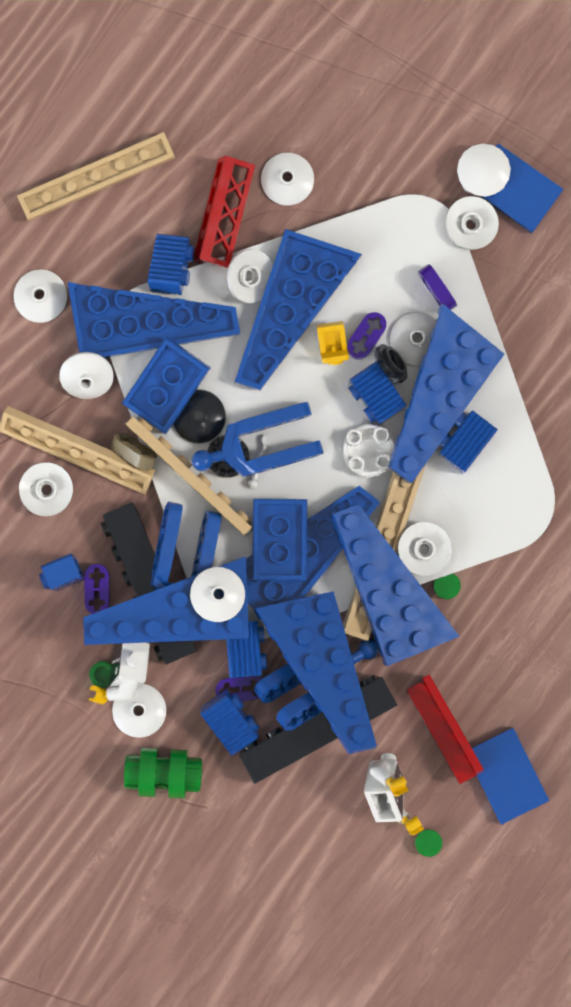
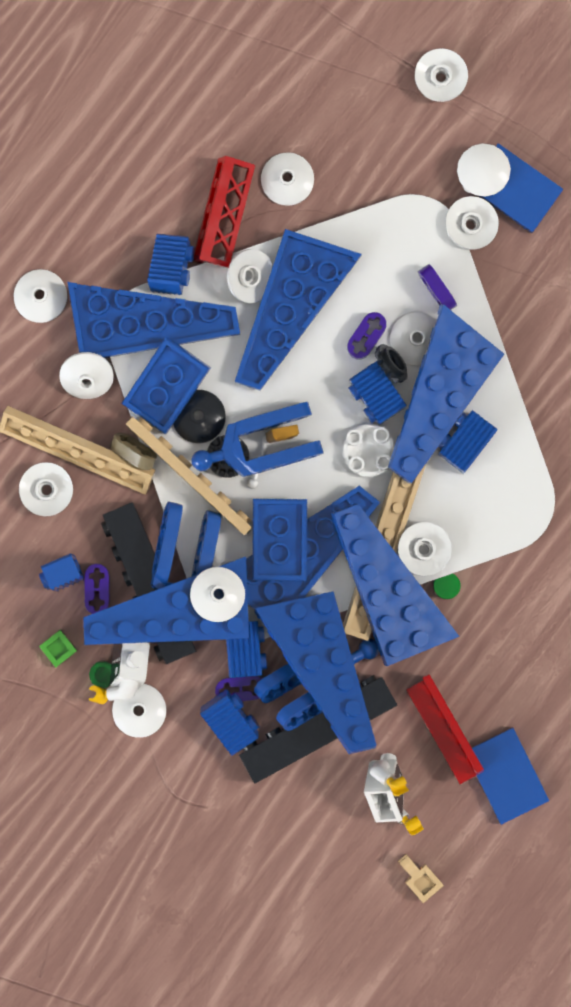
(58, 648): none -> bright green tile
(96, 176): tan plate -> none
(151, 772): green piece -> none
(282, 433): none -> pearl gold tile
(332, 343): yellow bracket -> none
(421, 880): none -> tan plate
(428, 842): green tile -> none
(443, 62): none -> white dish

